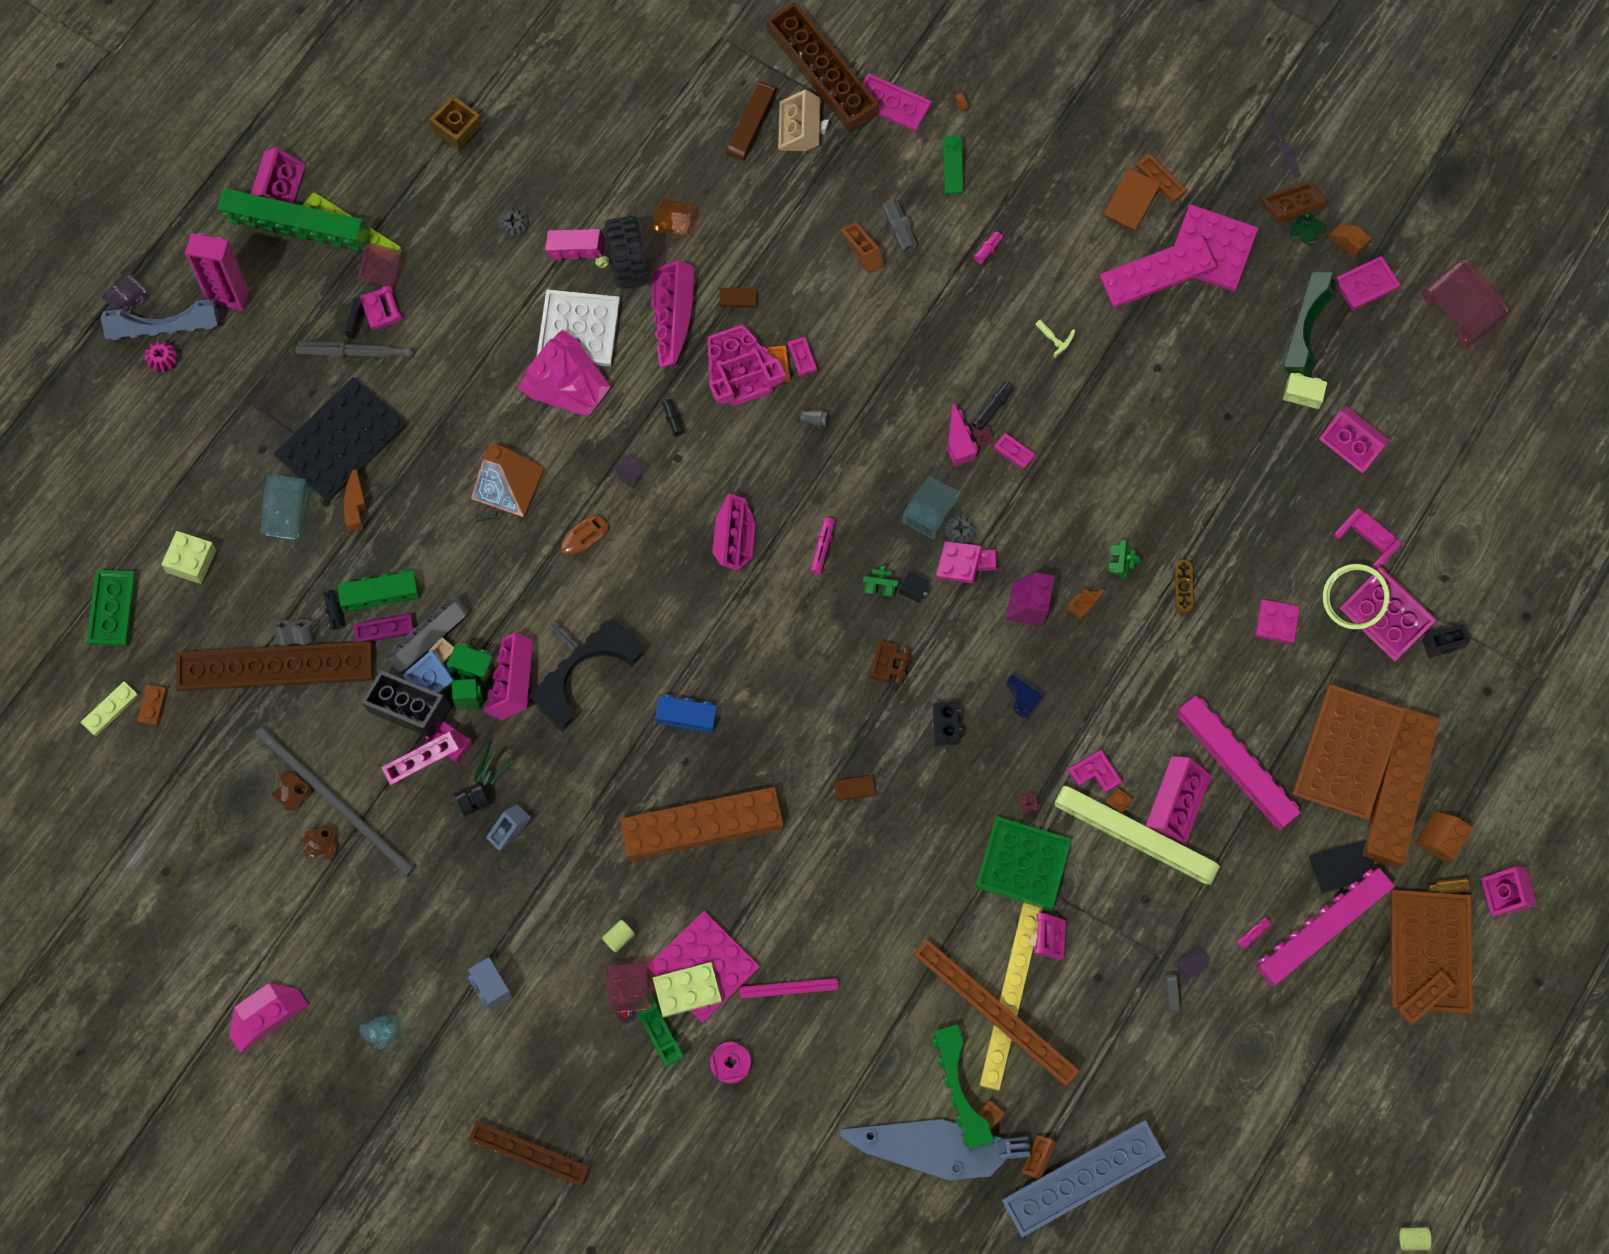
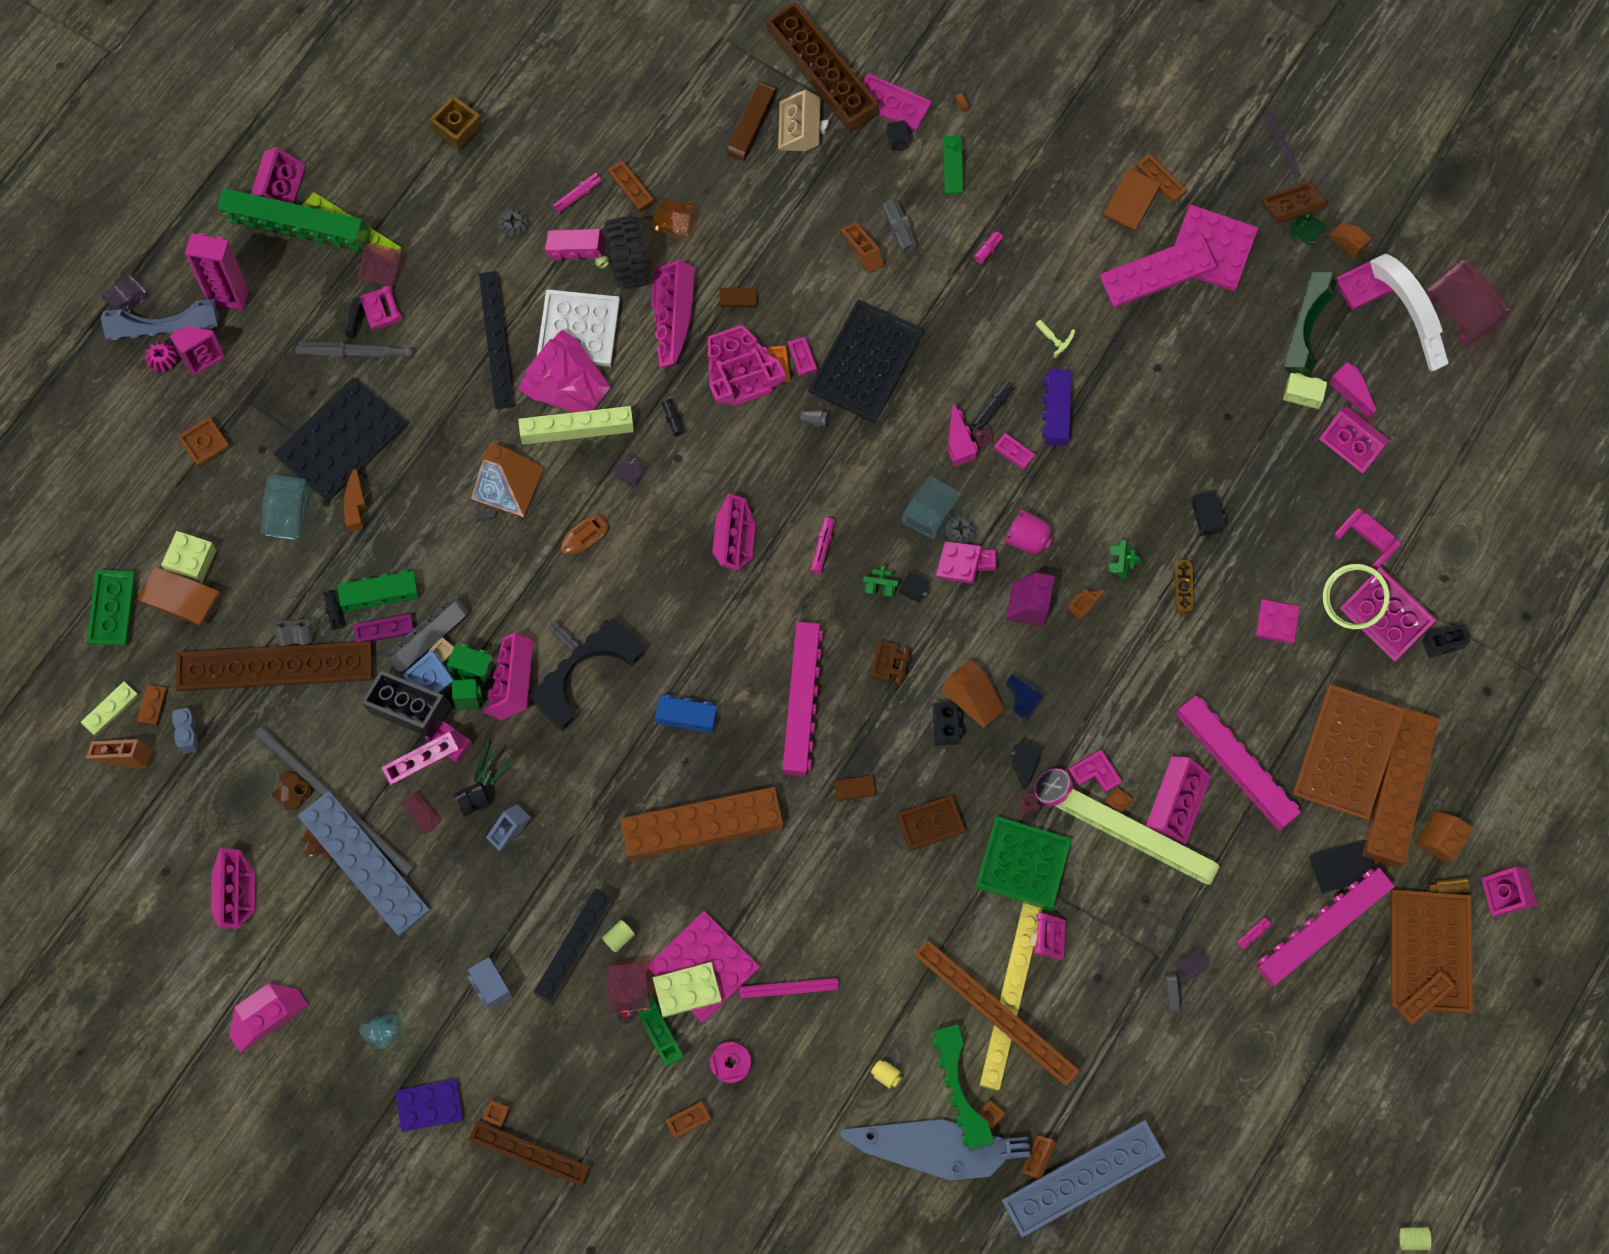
(120, 753): none -> dark orange slope
(178, 596): none -> dark orange slope
(185, 730): none -> sand blue brick
(197, 348): none -> dark pink slope
(203, 442): none -> dark orange plate
(232, 889): none -> dark pink wedge
(363, 863): none -> sand blue plate
(420, 812): none -> clear pink plate
(429, 1105): none -> dark purple plate
(496, 340): none -> black plate
(496, 1113): none -> dark orange plate
(573, 947): none -> black brick
(576, 425): none -> yellowish green brick
(577, 193): none -> dark pink pin
(630, 186): none -> dark orange plate
(688, 1120): none -> dark orange plate
(801, 699): none -> dark pink brick
(865, 361): none -> black plate
(886, 1074): none -> light yellow brick
(898, 135): none -> black brick
(930, 823): none -> reddish brown plate
(974, 693): none -> dark orange slope
(1024, 762): none -> black slope
(1029, 533): none -> dark pink cylinder
(1053, 787): none -> black tile
(1057, 407): none -> dark purple brick
(1208, 513): none -> black brick
(1351, 385): none -> dark pink slope
(1418, 304): none -> white arch

